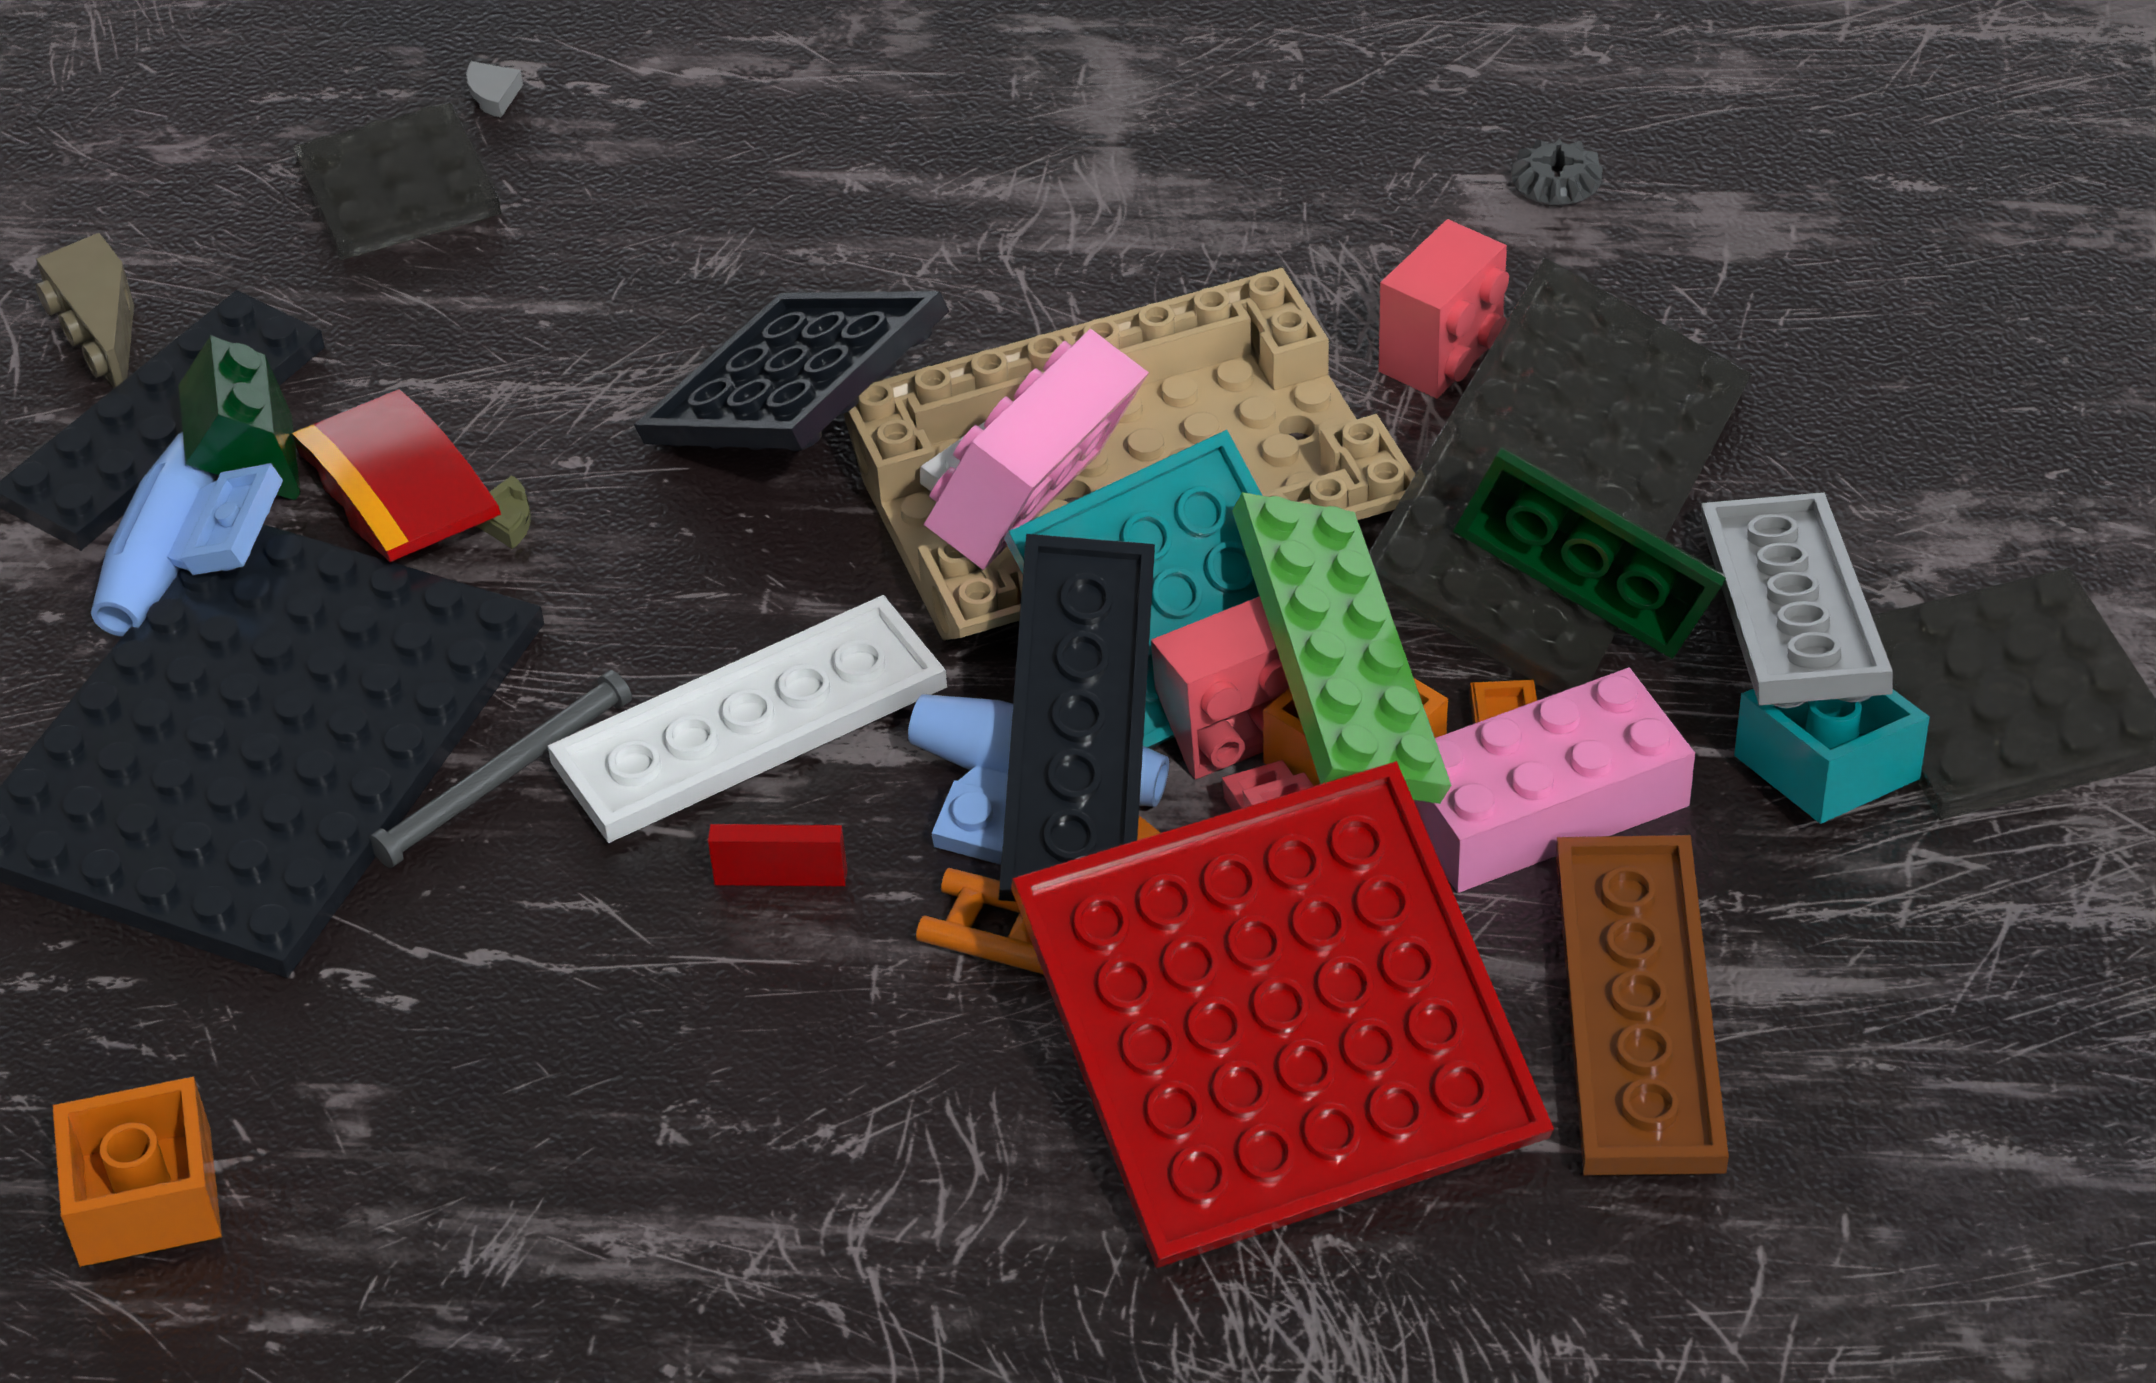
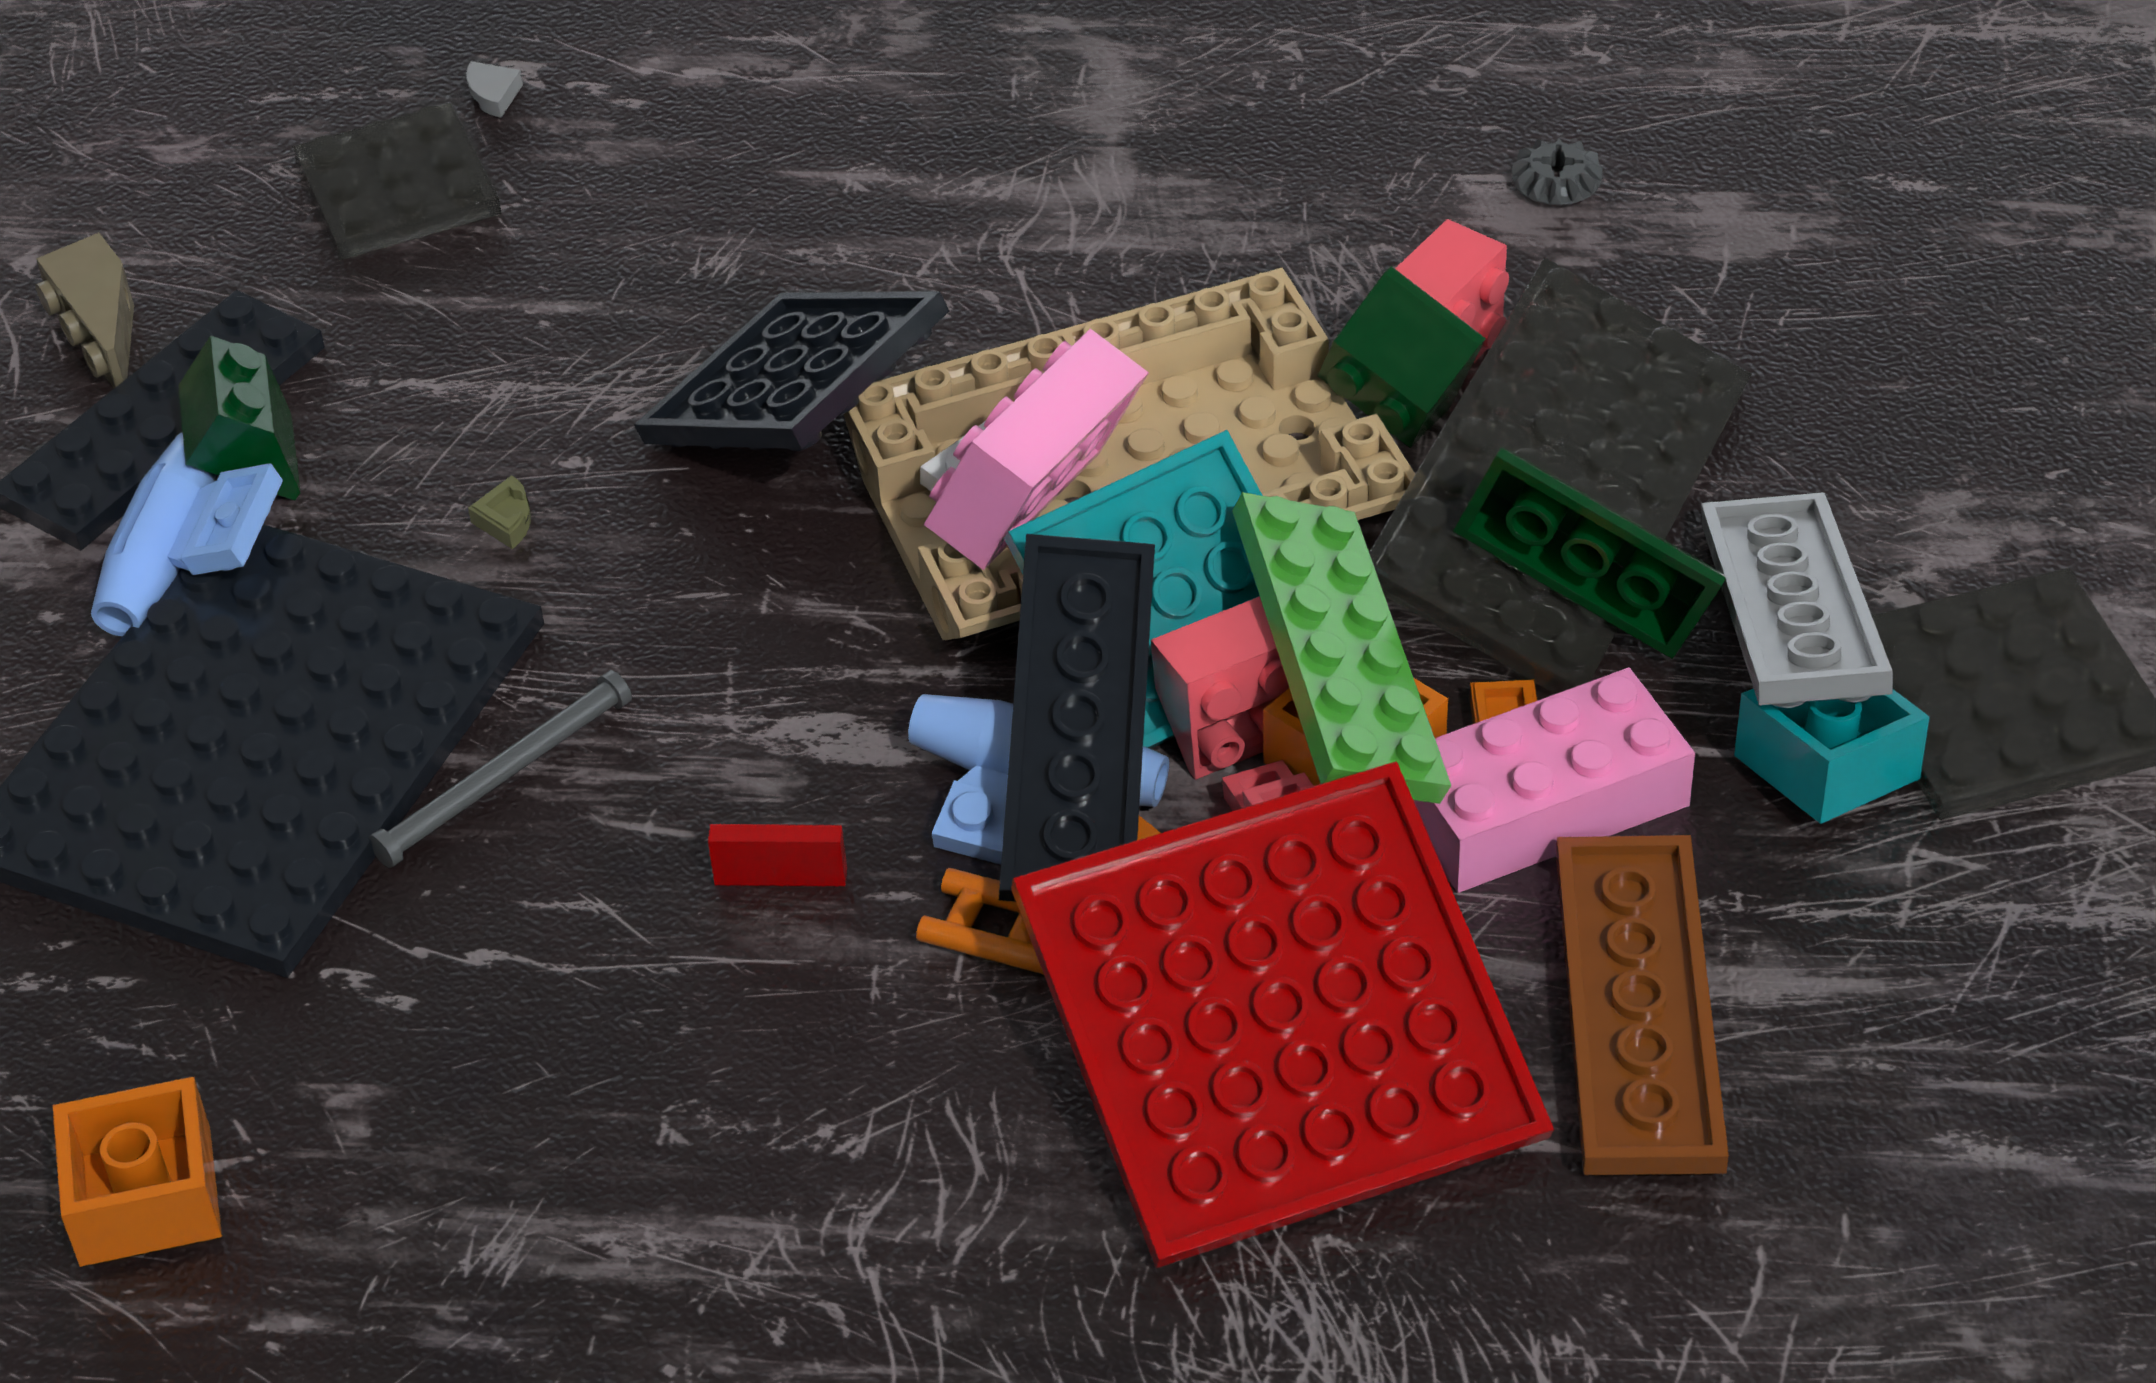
(395, 475): red slope -> none
(746, 718): white plate -> none
(1401, 357): none -> dark green slope

